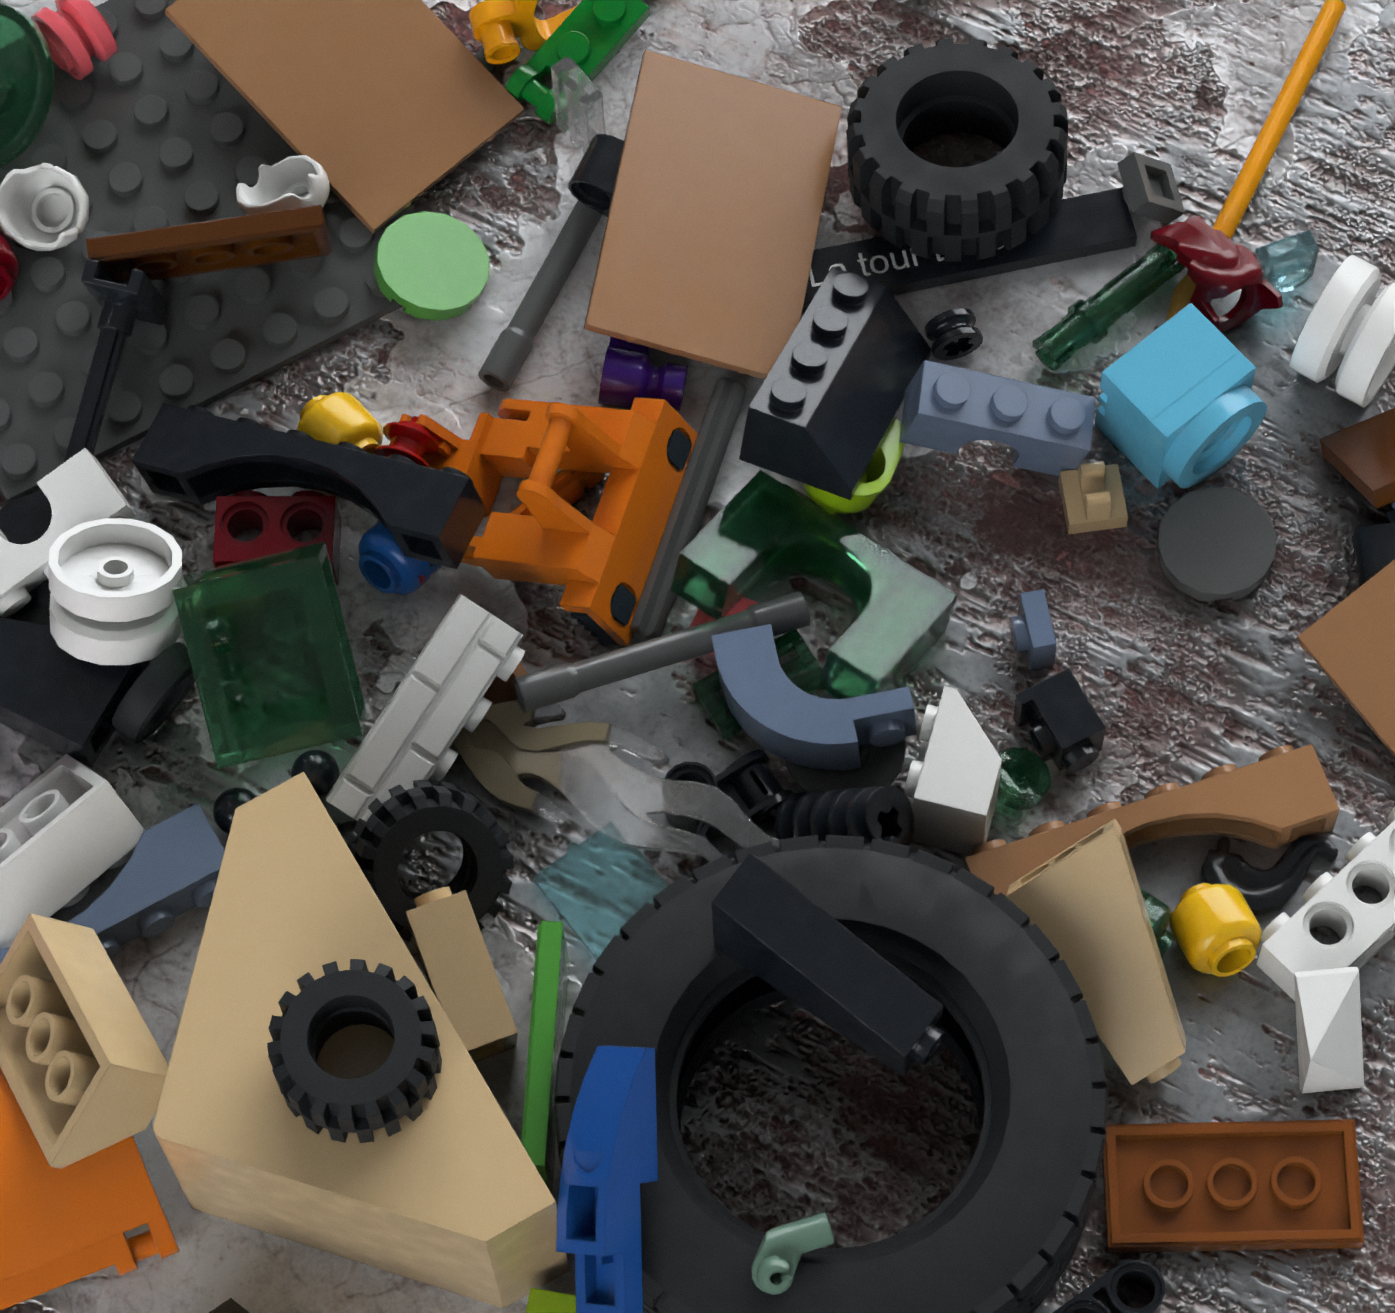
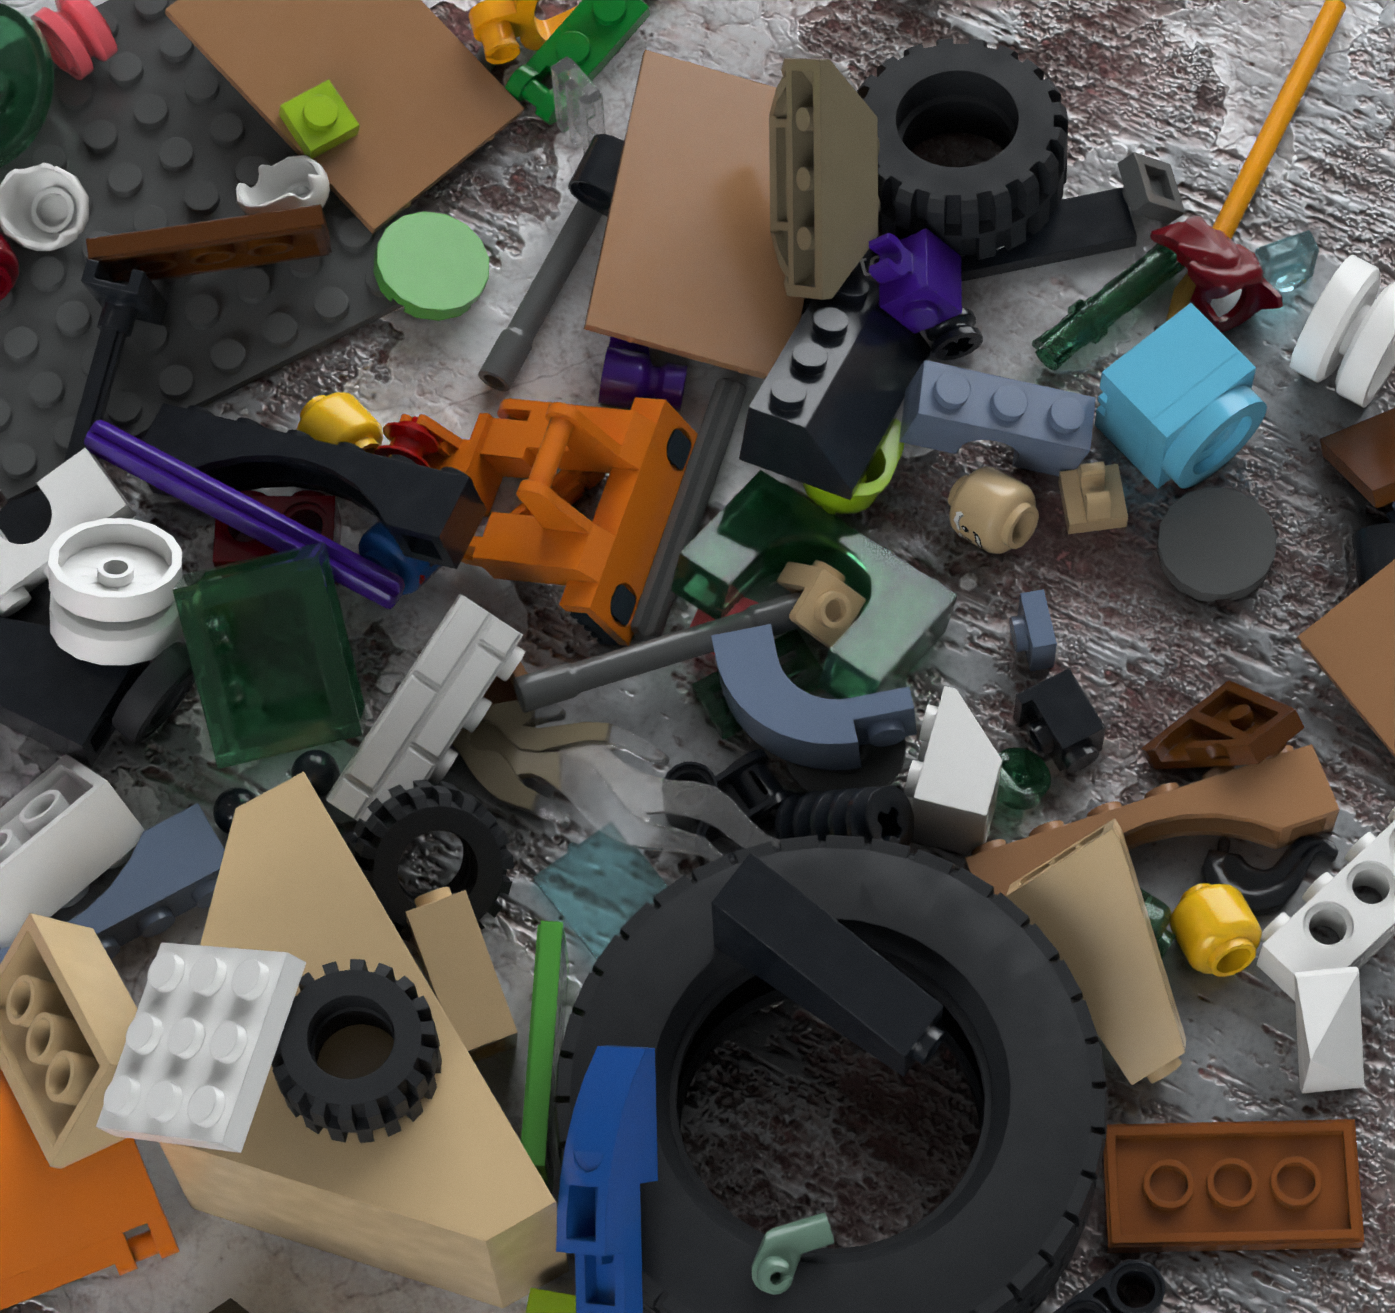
(201, 1045): none -> white plate
(238, 510): none -> dark purple axle
(319, 119): none -> lime plate
(821, 177): none -> dark tan wedge
(826, 602): none -> tan bracket
(917, 279): none -> dark purple brick
(993, 510): none -> tan head
(1225, 730): none -> reddish brown wing

